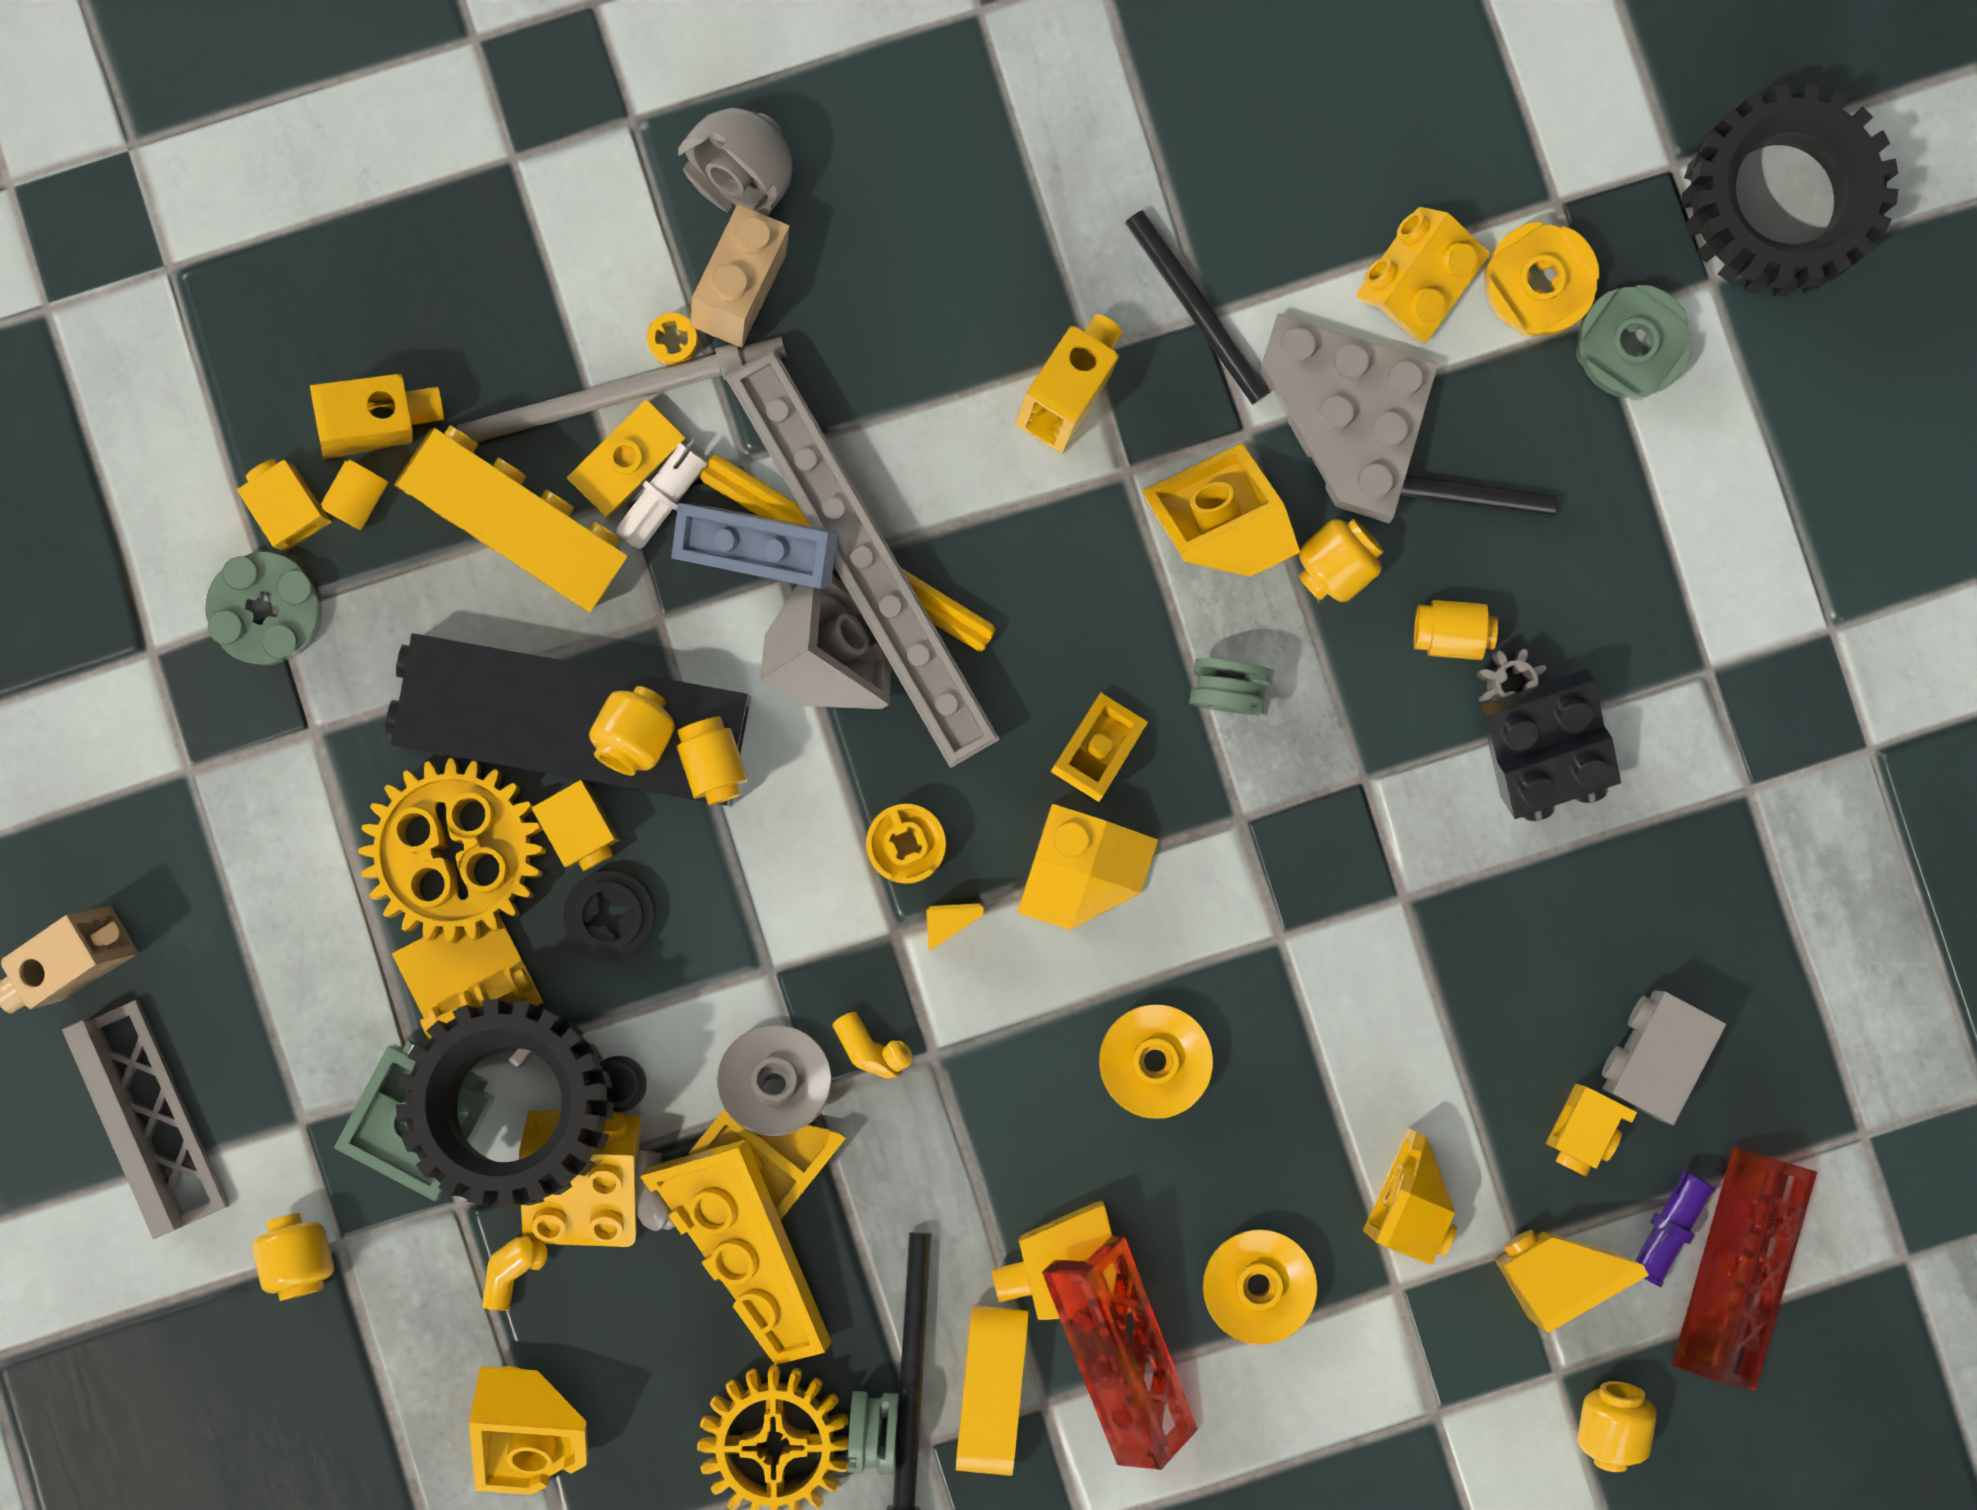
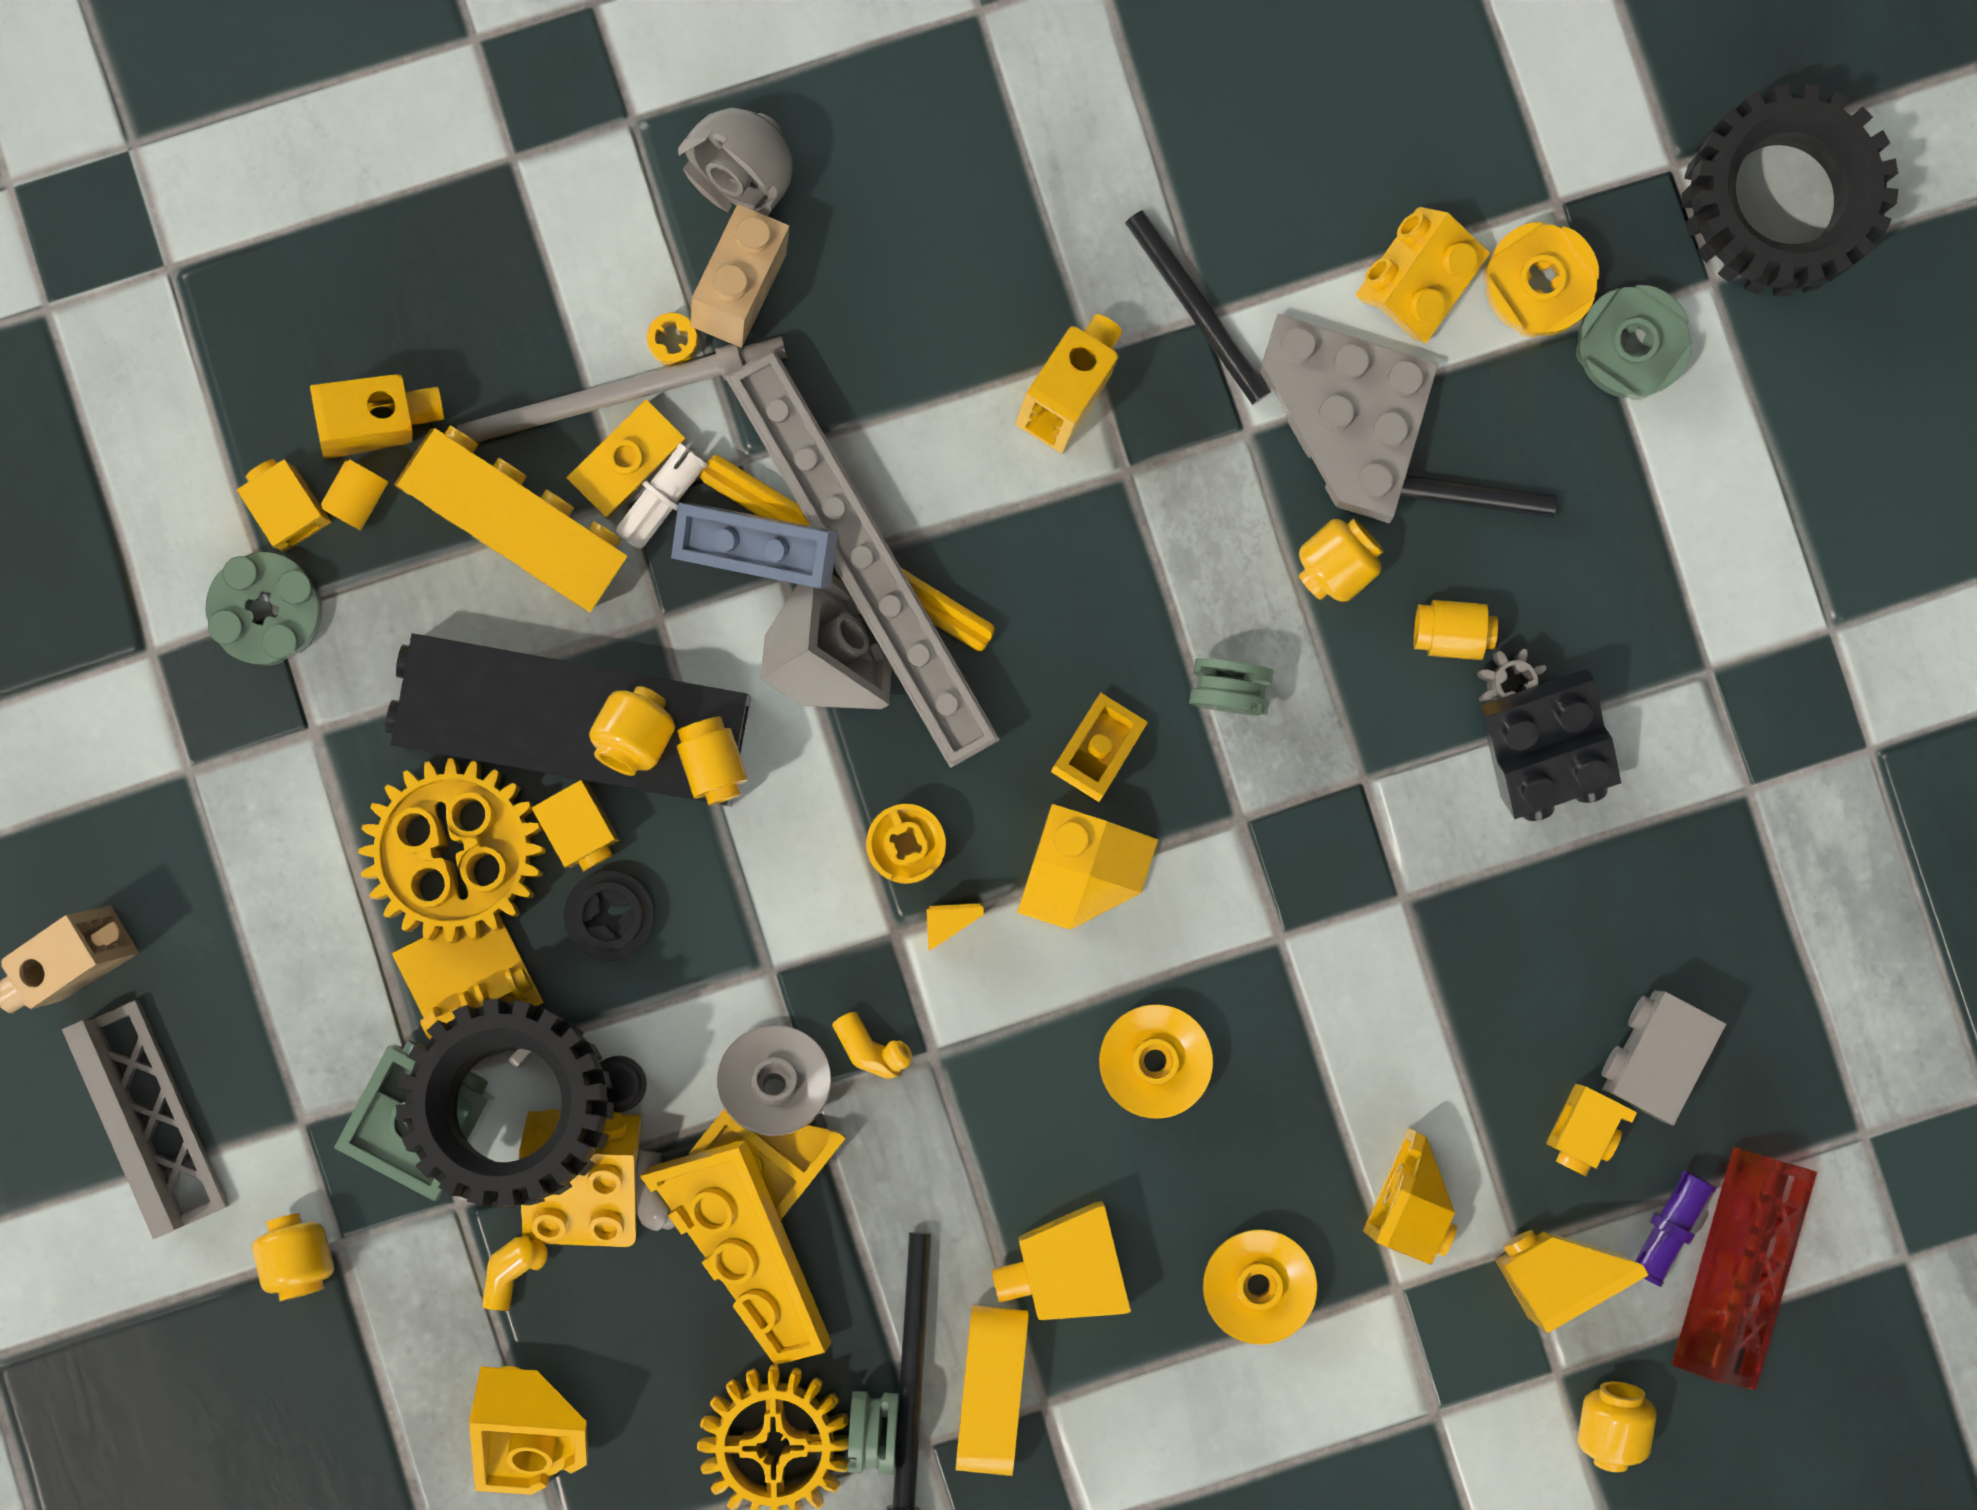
(1114, 1365): clear red fence -> none
(1224, 515): yellow slope -> none

